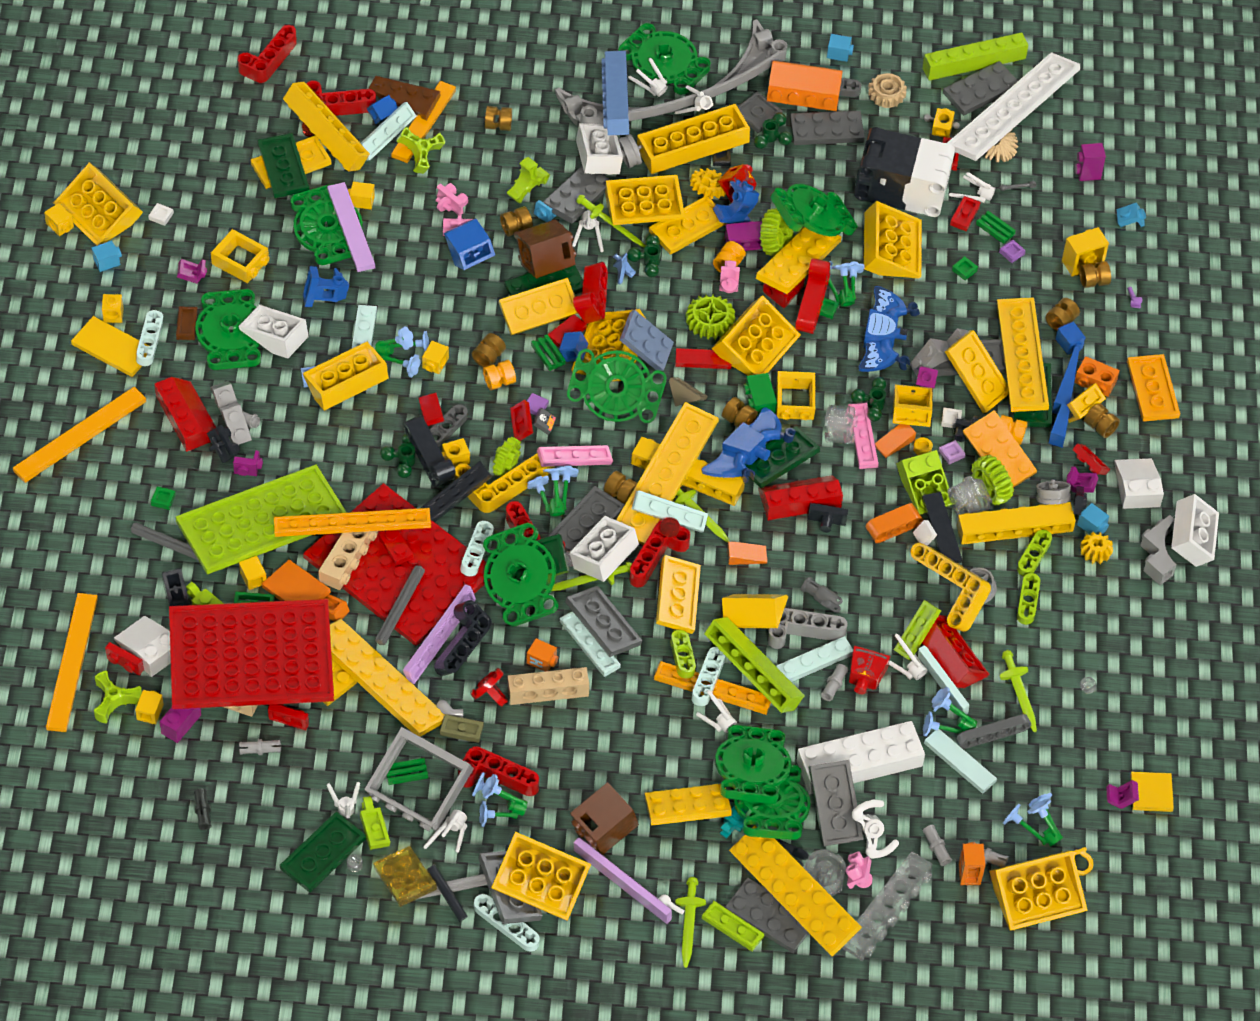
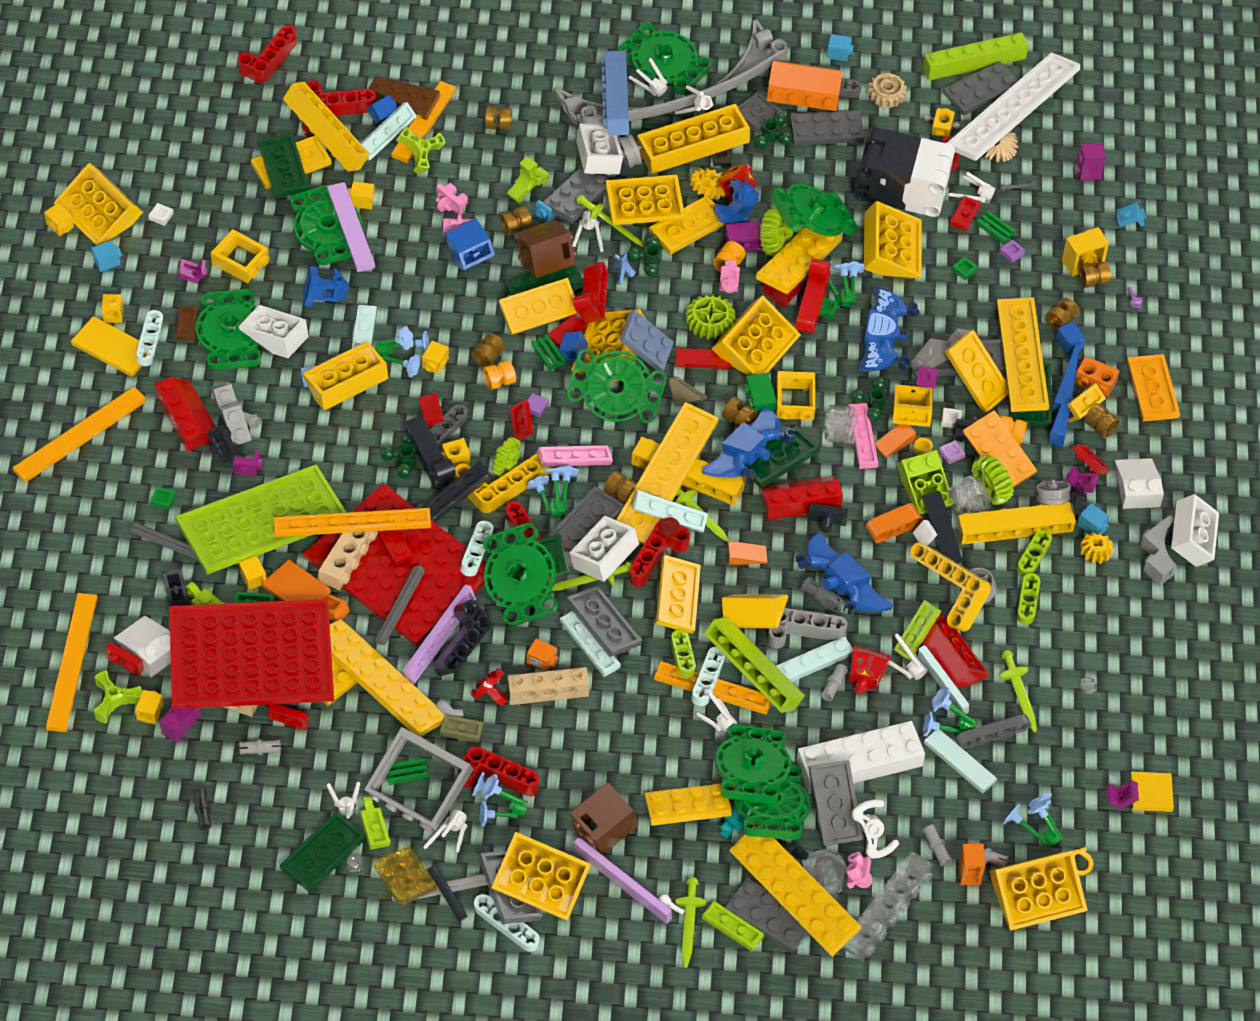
(544, 421): dark grey tile -> none
(844, 576): none -> blue torso

